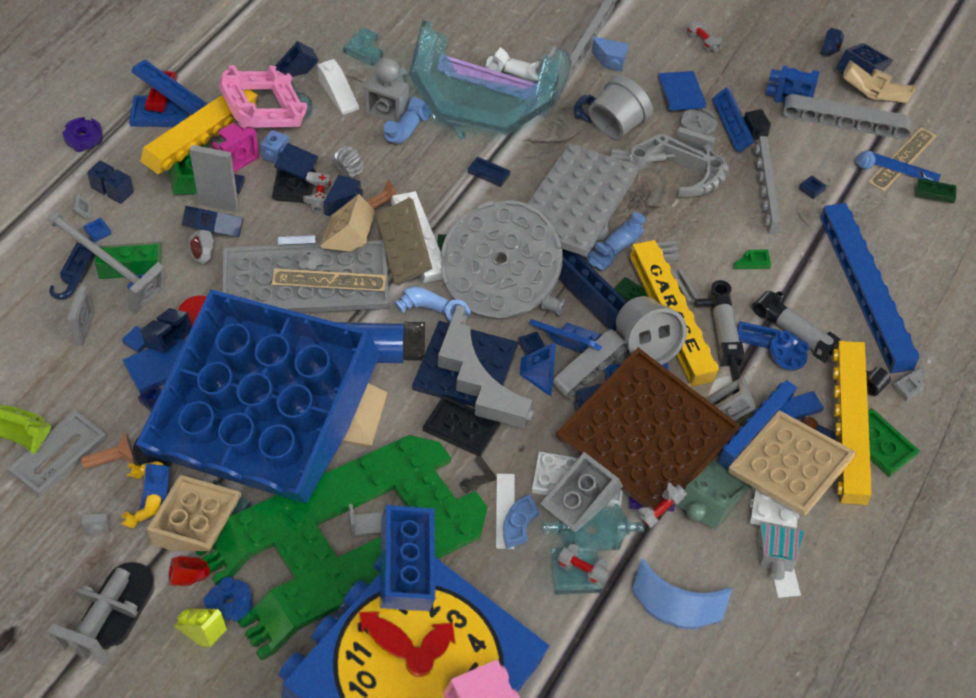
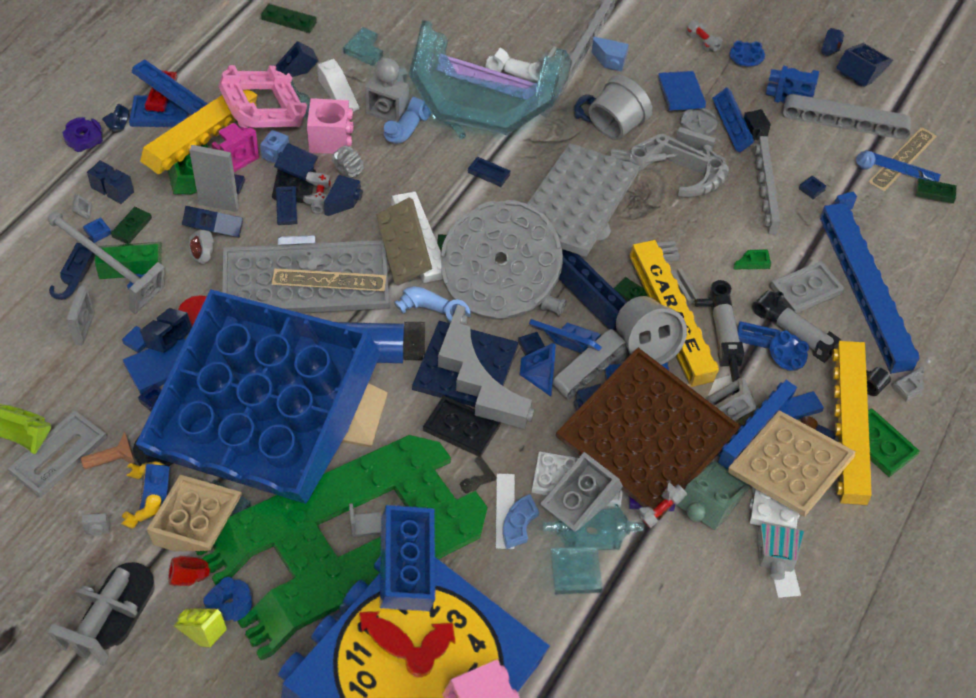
(118, 119): none -> dark blue piece
(131, 225): none -> dark green plate
(286, 205): none -> dark blue tile
(288, 18): none -> dark green plate
(329, 125): none -> bright pink brick
(349, 226): tan slope -> none
(384, 197): nougat piece -> none
(596, 573): light grey piece -> none
(621, 238): medium blue piece -> none
(675, 605): medium blue windscreen -> none
(747, 53): none -> blue dish
(807, 287): none -> light grey plate
(848, 198): none -> blue tile
(877, 85): tan plate -> none

